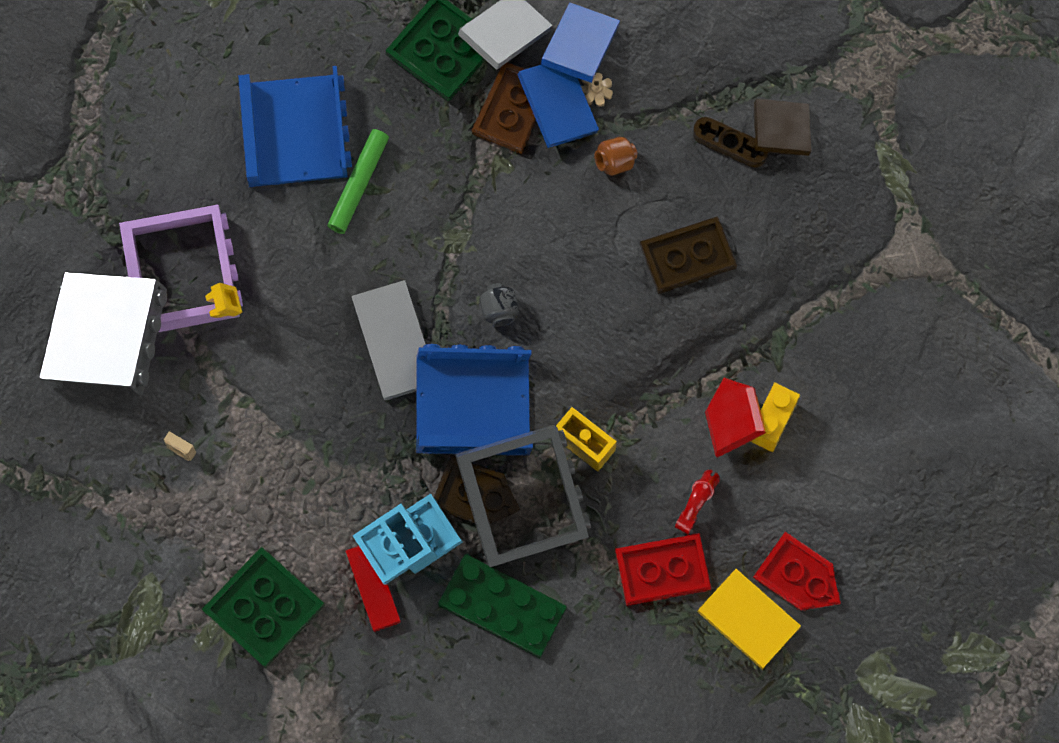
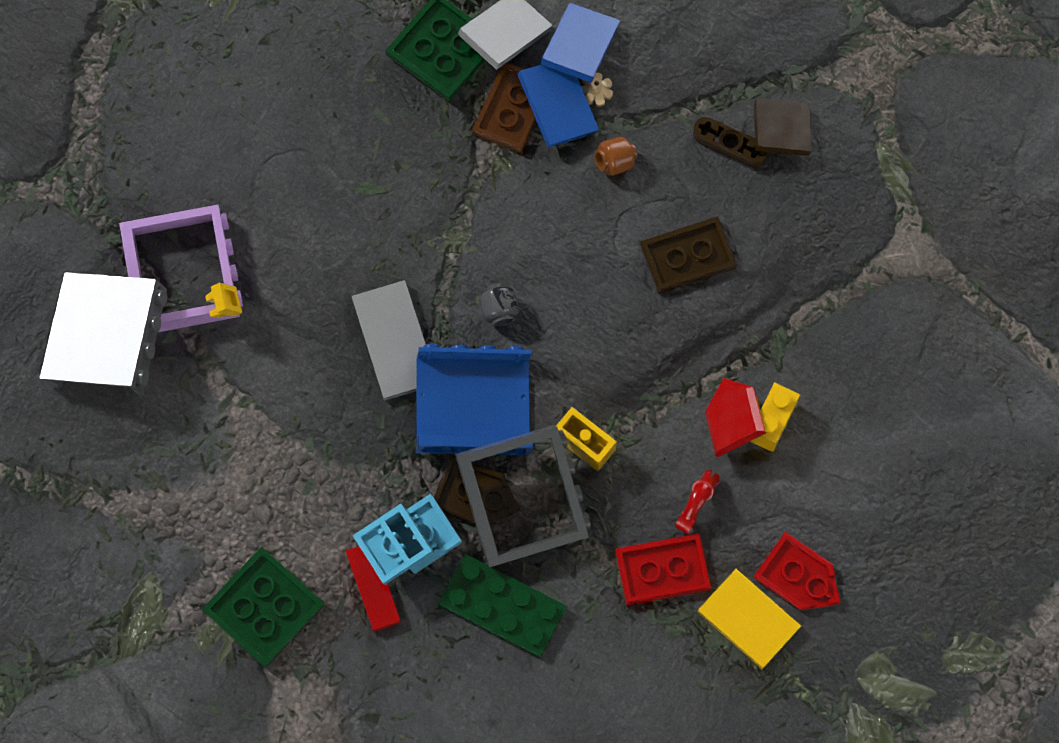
(179, 446): tan tile -> none
(294, 129): blue panel -> none
(358, 181): bright green piece -> none

